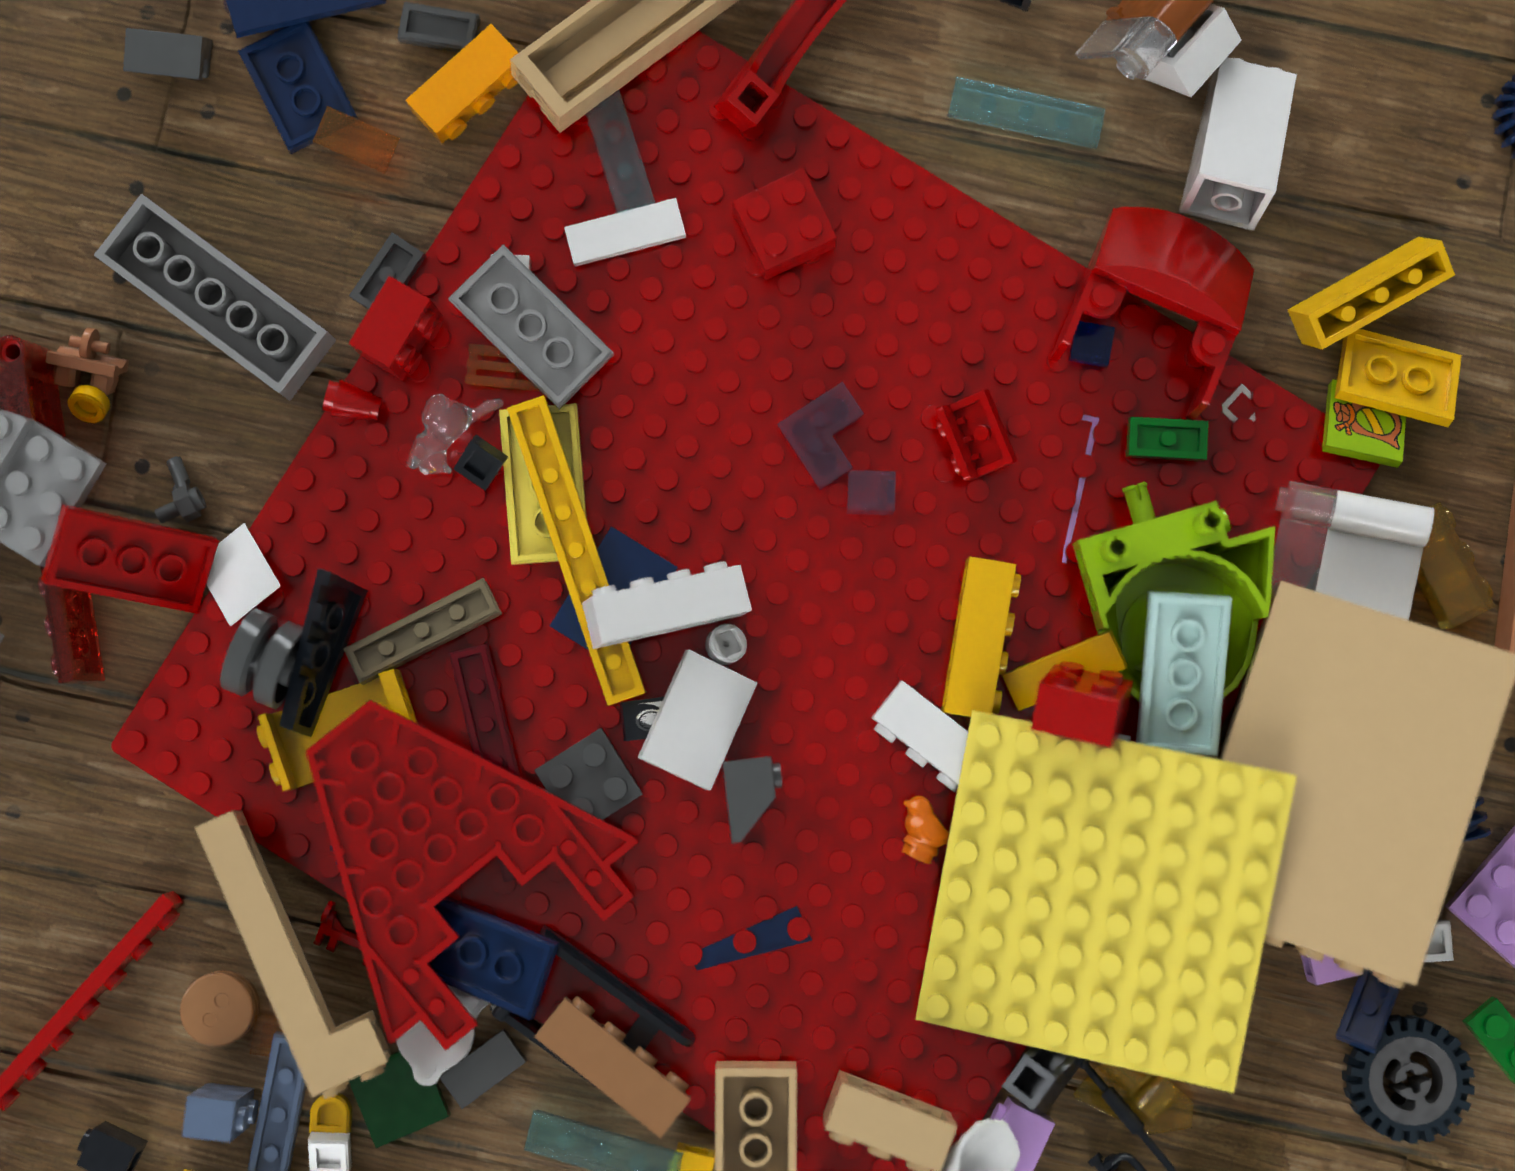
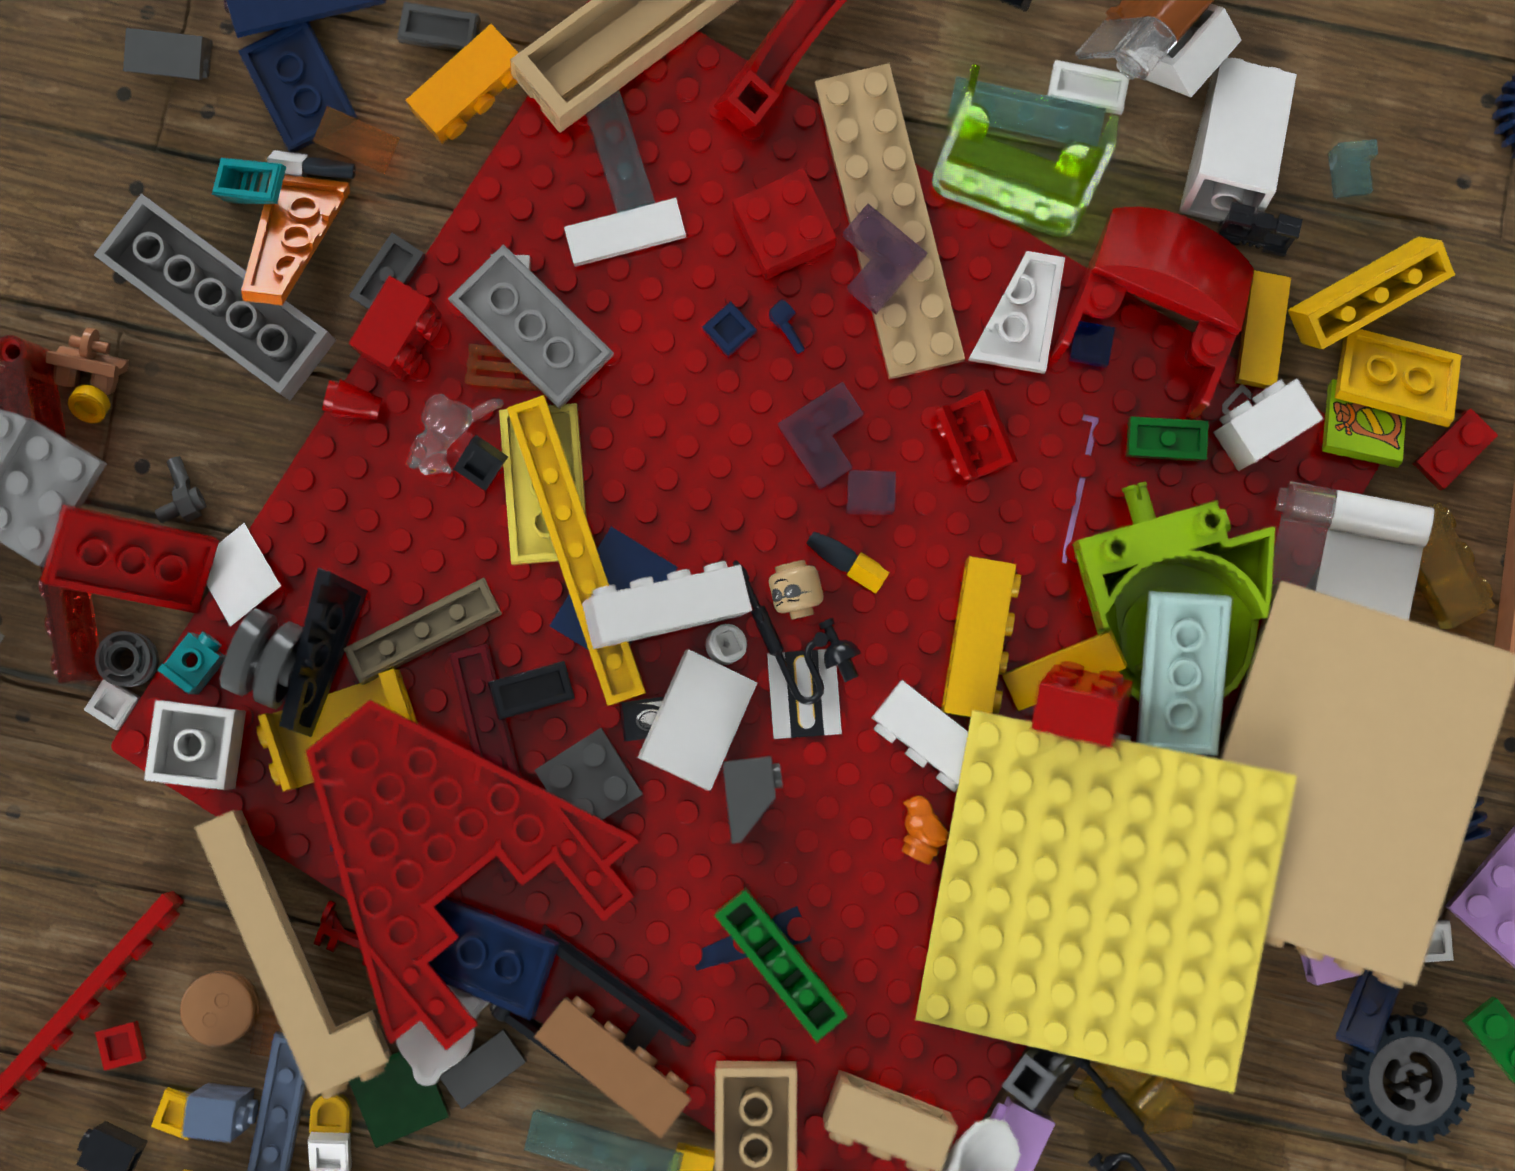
(109, 653): none -> dark grey wheel
(112, 704): none -> white tile
(120, 1045): none -> red plate
(171, 1113): none -> yellow tile
(195, 745): none -> white brick
(209, 661): none -> teal brick
(230, 176): none -> teal slope
(290, 236): none -> orange wing
(301, 165): none -> piece
(531, 690): none -> black tile
(729, 329): none -> dark blue tile
(780, 315): none -> dark blue hand
(781, 964): none -> green brick
(795, 719): none -> sticker
(796, 589): none -> tan head
(838, 653): none -> black piece
(859, 568): none -> piece
(879, 169): none -> tan plate
(891, 258): none -> clear purple plate
(1014, 181): none -> clear neon green windscreen
(1024, 318): none -> white wing
(1089, 86): none -> white tile
(1263, 330): none -> yellow tile
(1275, 419): none -> white brick
(1285, 229): none -> black piece
(1351, 167): none -> clear light blue panel
(1455, 449): none -> red plate

